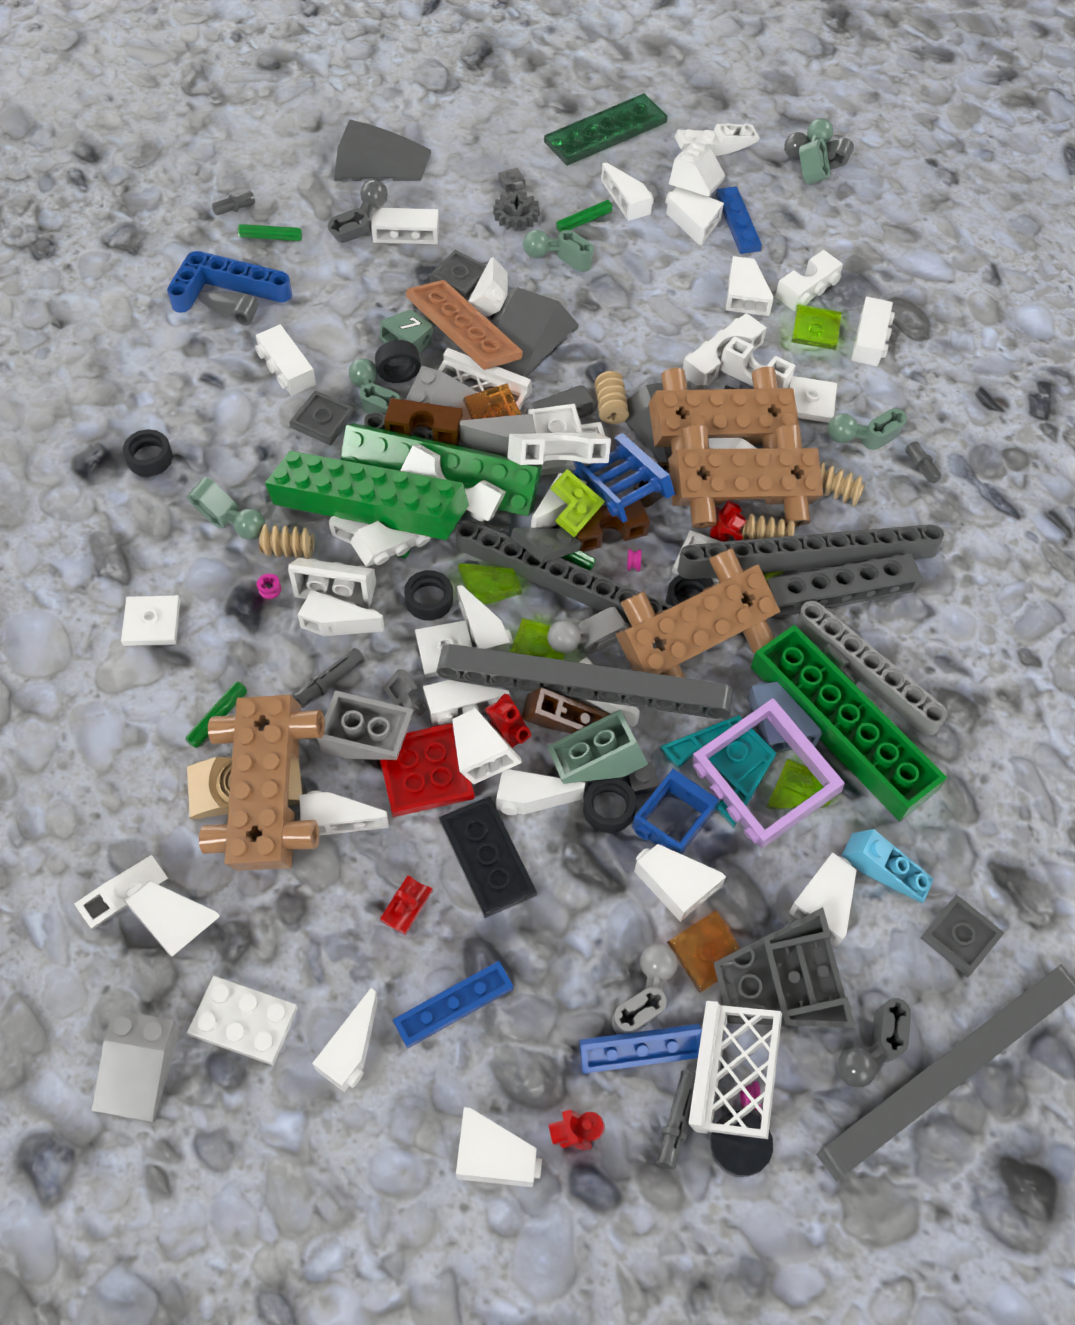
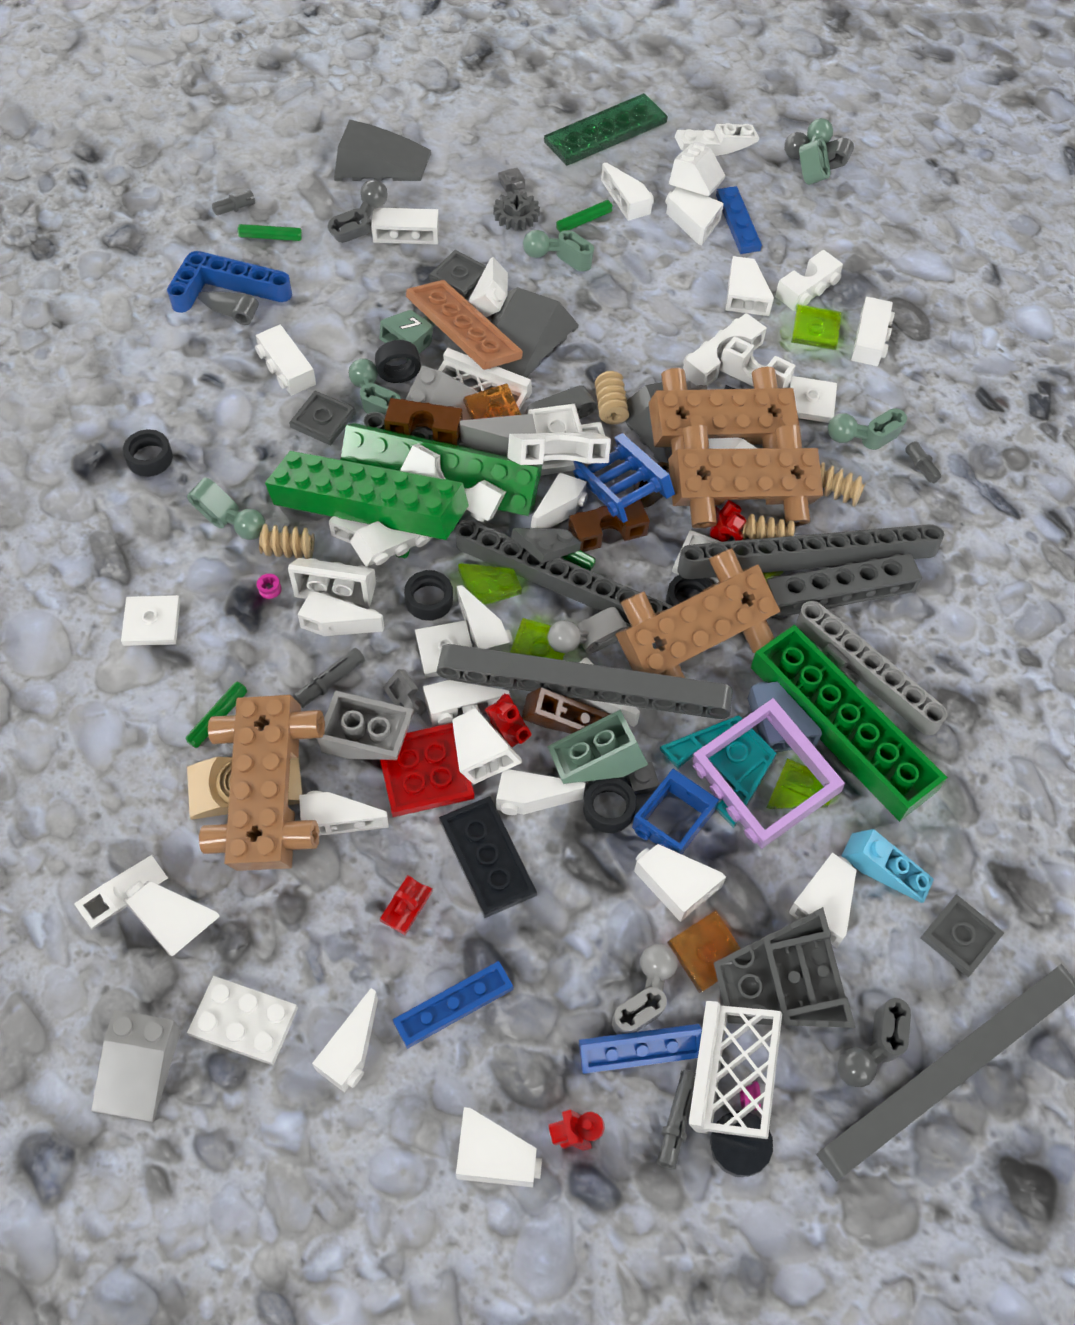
(580, 499): lime plate -> none
(634, 560): dark pink bush -> none

